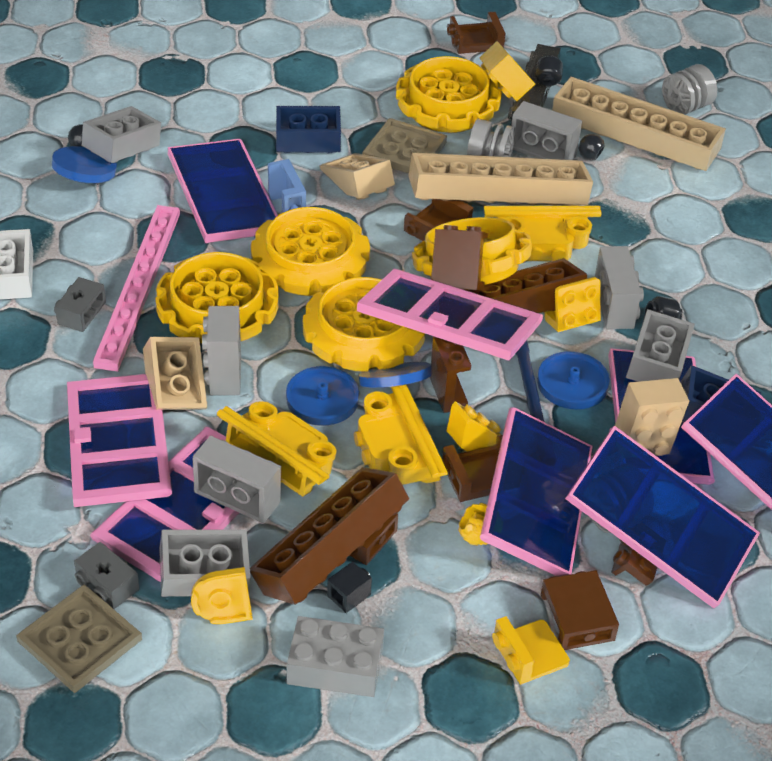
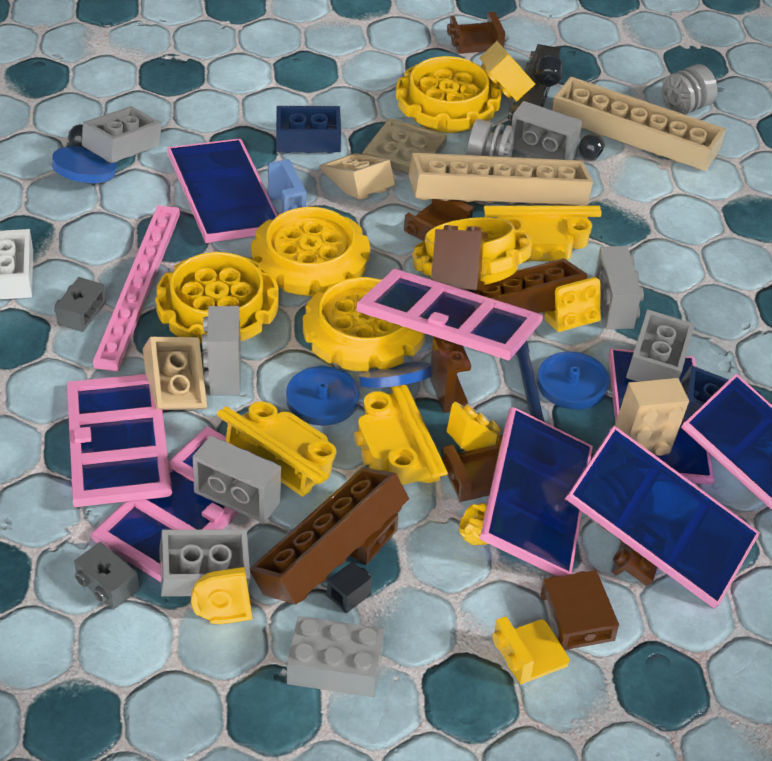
(79, 638): dark tan plate -> none
(665, 306): black head -> none

